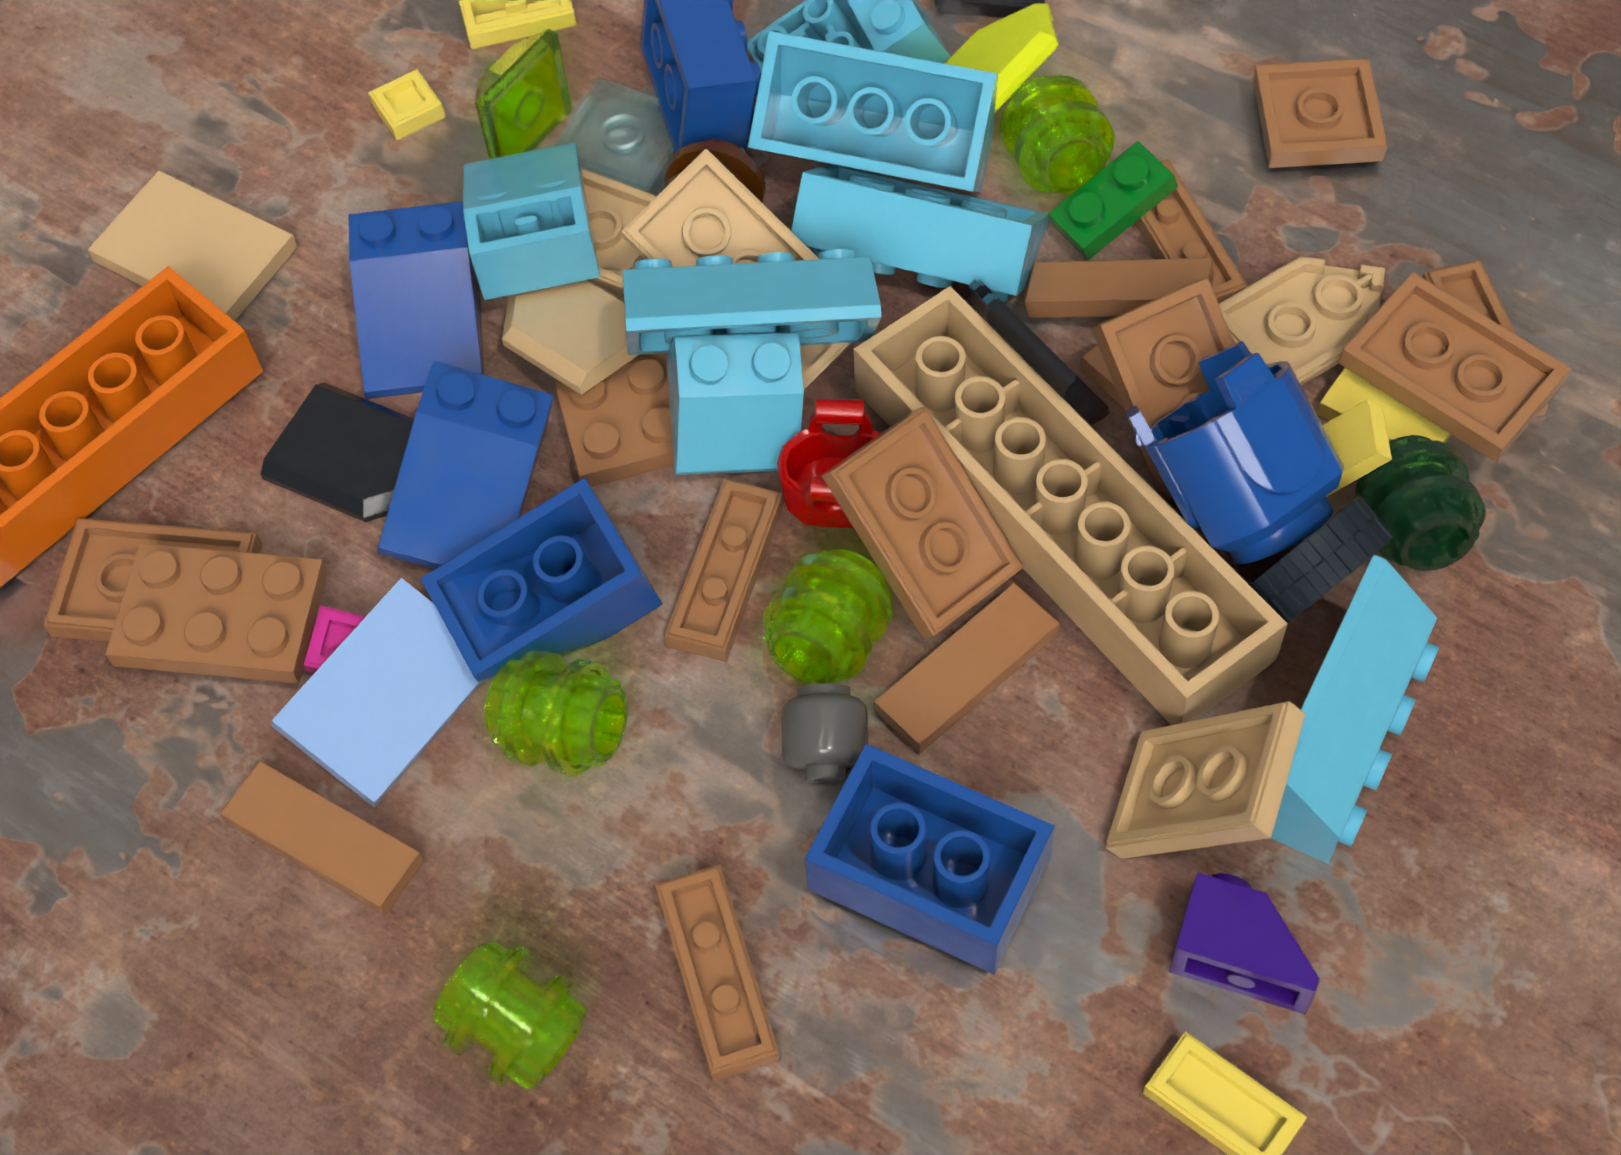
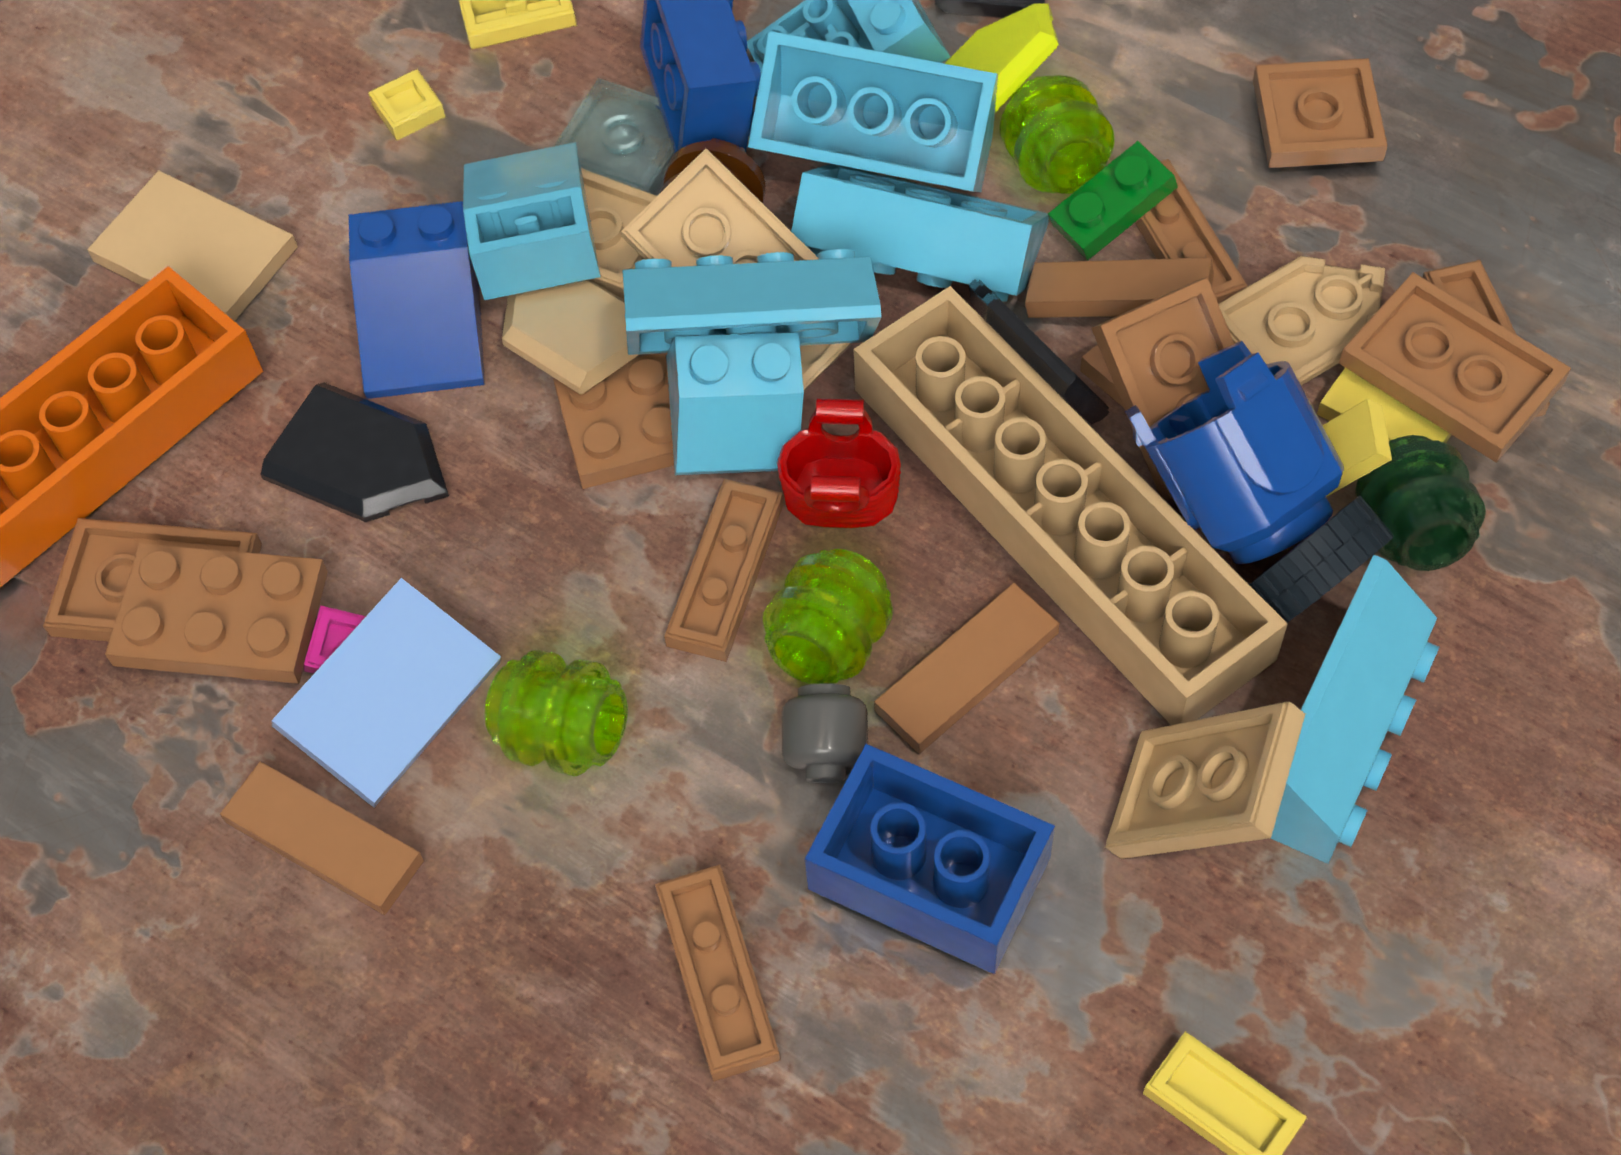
(463, 465): blue slope -> none
(509, 1014): clear neon green piece -> none
(523, 96): clear neon green slope -> none
(541, 584): blue slope -> none
(923, 522): medium nougat tile -> none
(1242, 945): dark purple slope -> none

